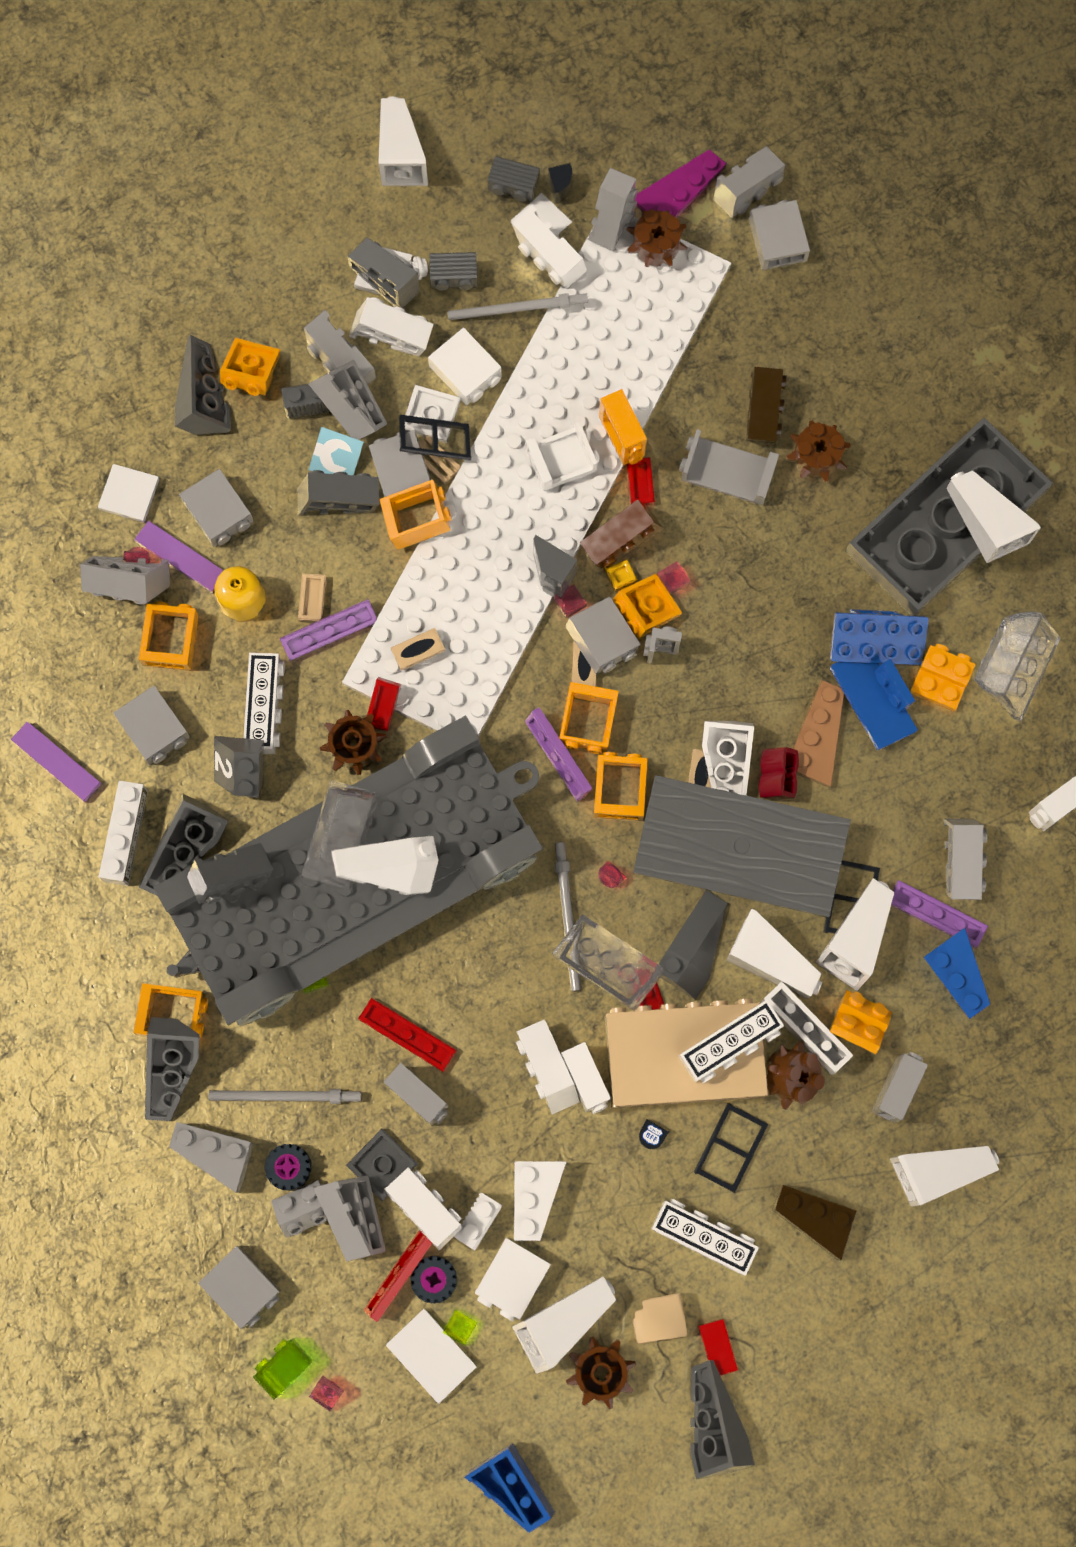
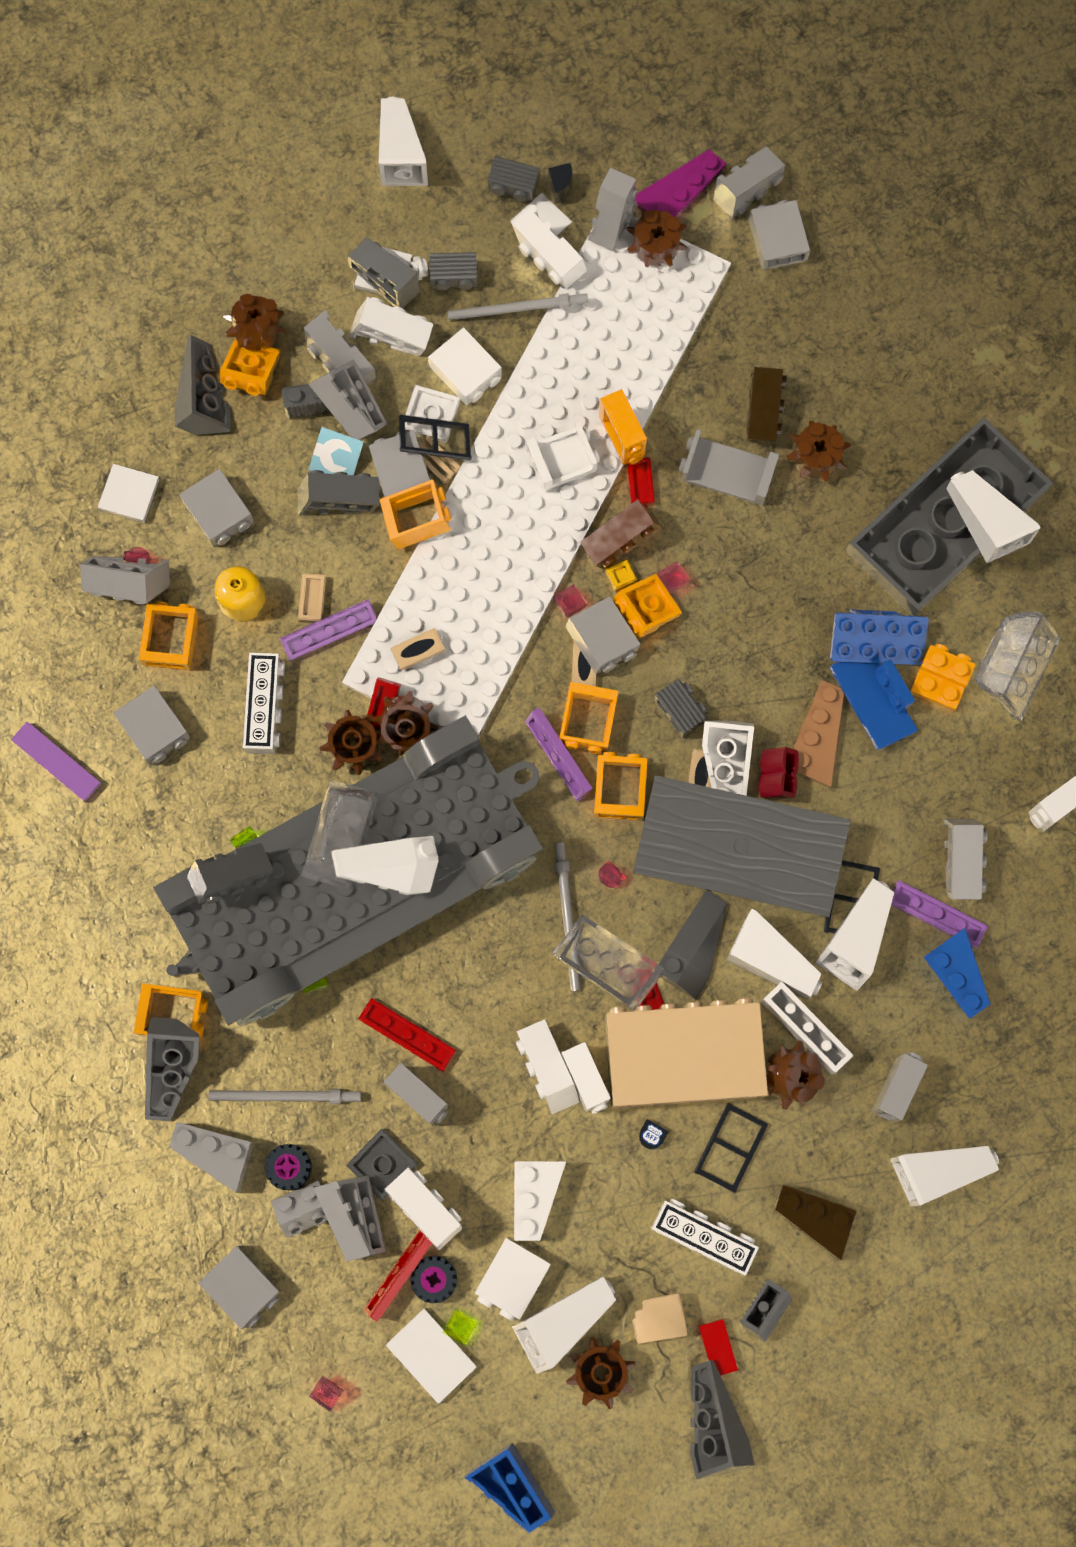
(123, 833): white brick -> none
(179, 556): medium lavender tile -> none
(188, 836): dark grey wedge -> none
(239, 765): dark grey slope -> none
(243, 837): none -> clear neon green tile
(254, 322): none -> reddish brown brick
(282, 1368): clear neon green brick -> none
(404, 709): none -> reddish brown brick
(478, 1221): white brick -> none
(553, 567): dark grey slope -> none
(662, 640): light grey bracket -> none
(681, 707): none -> dark grey brick
(731, 1041): white brick -> none
(766, 1310): none -> dark grey brick
(861, 1021): light orange plate -> none

